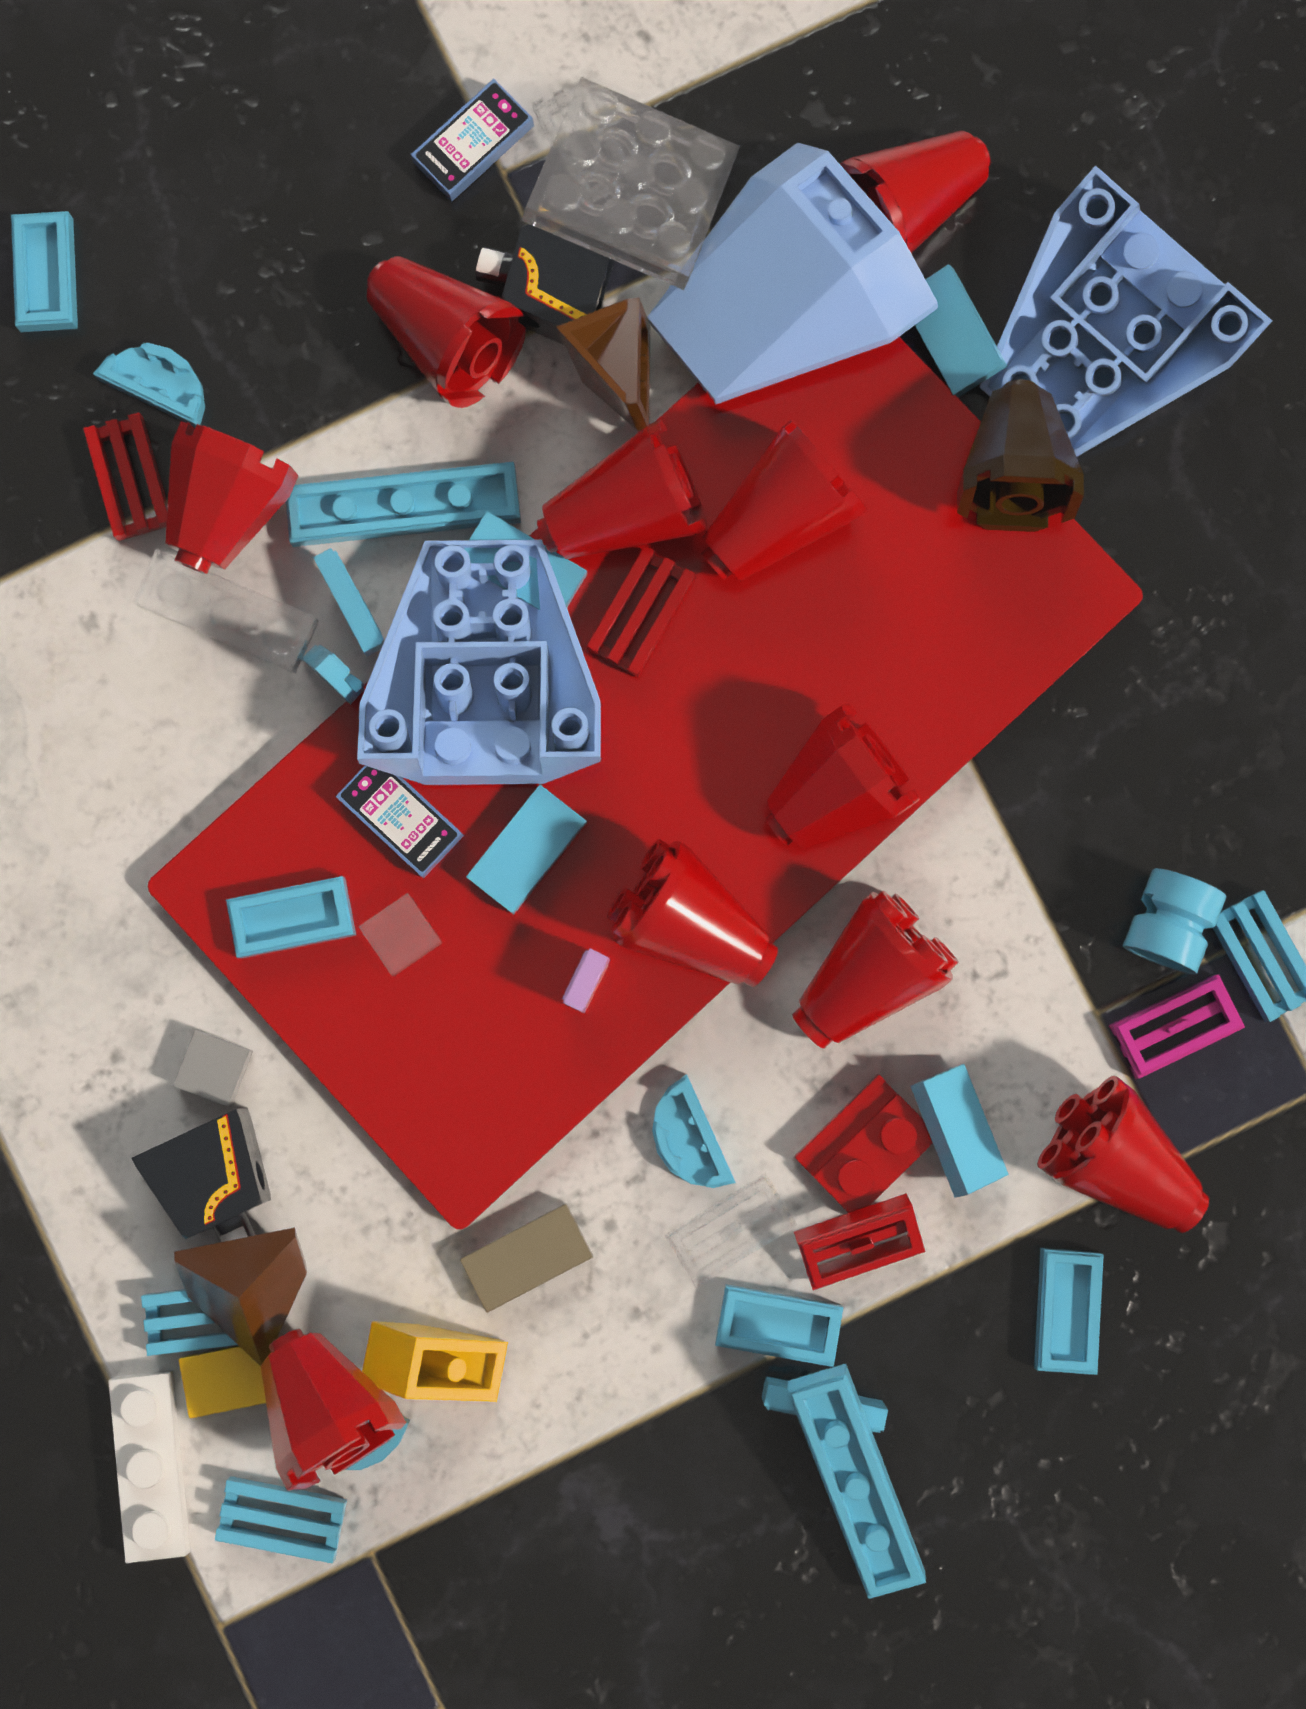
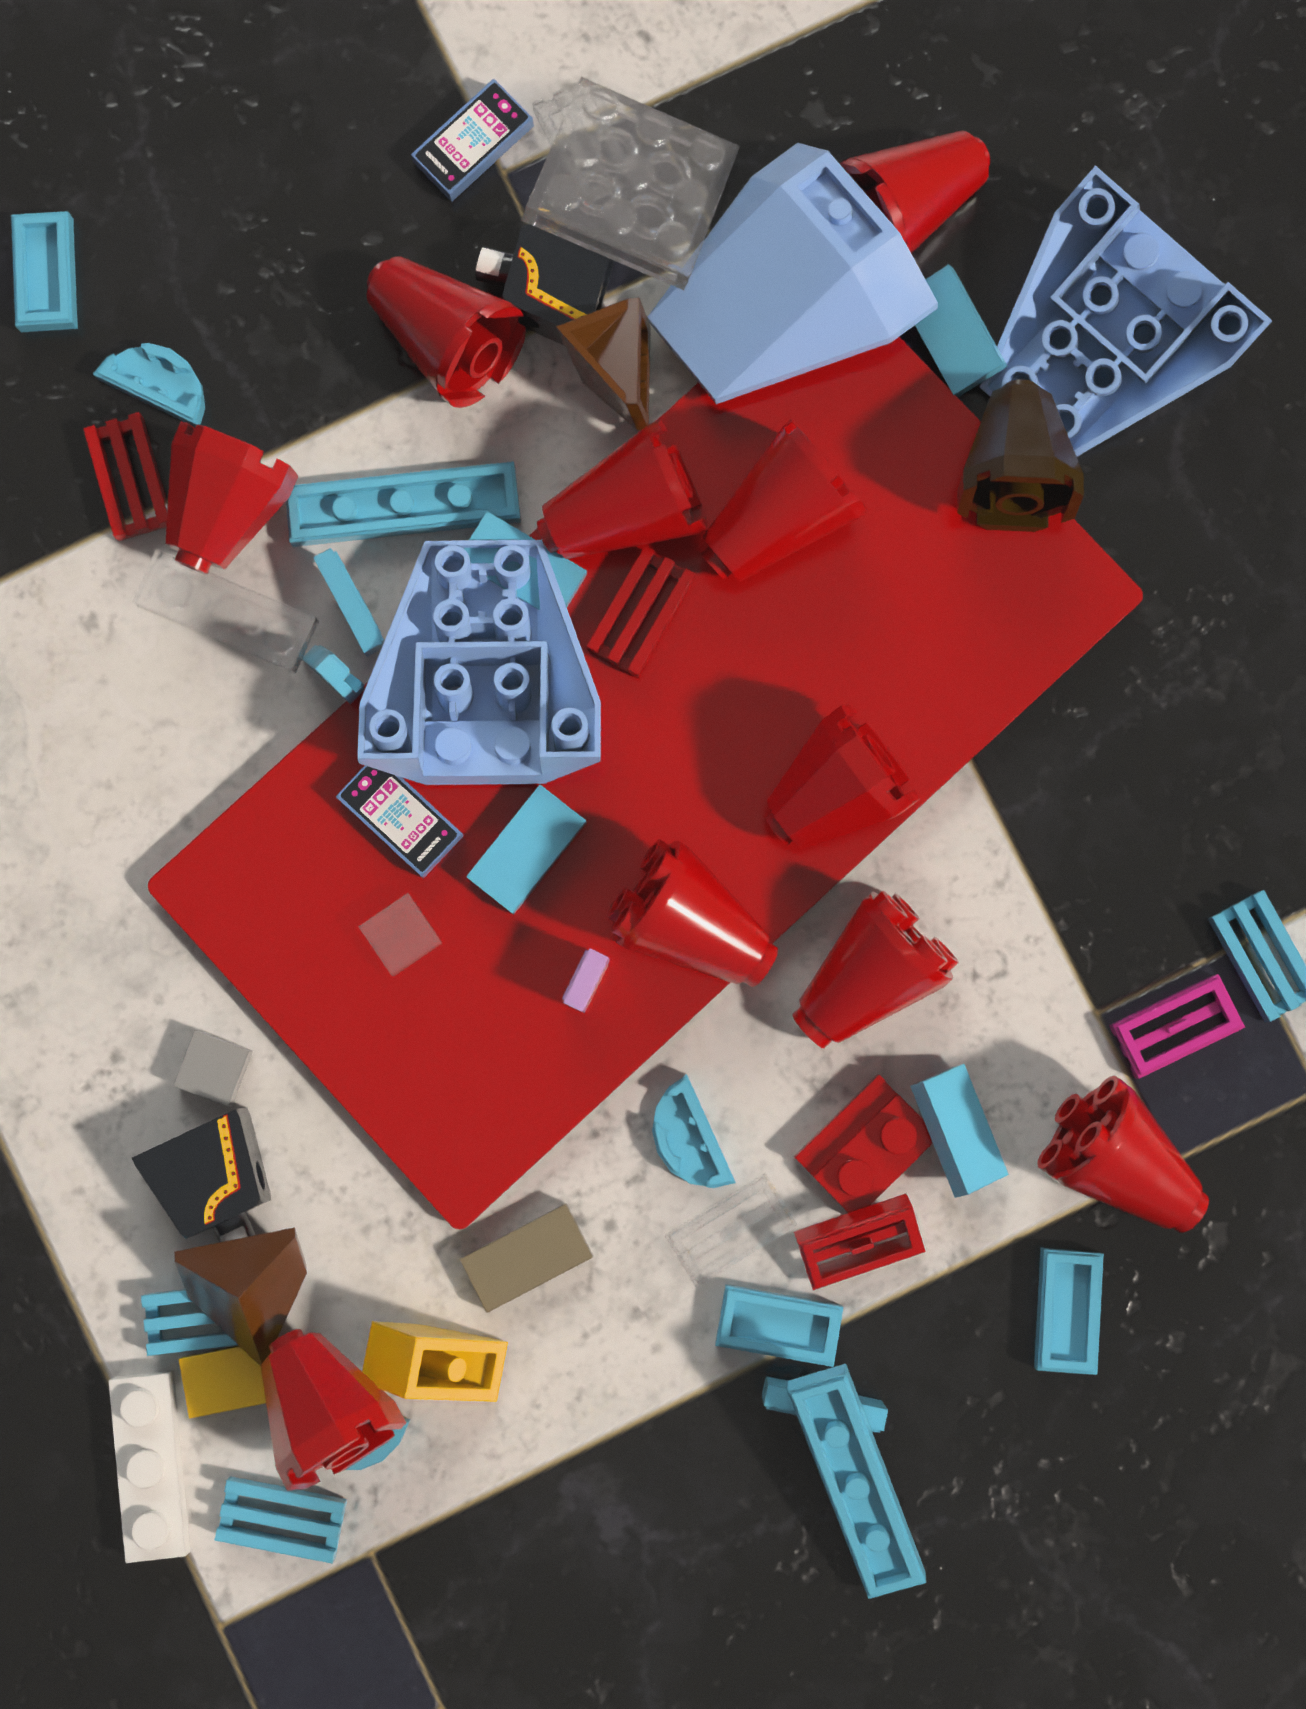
(291, 917): medium azure tile -> none
(1174, 920): medium azure wheel -> none

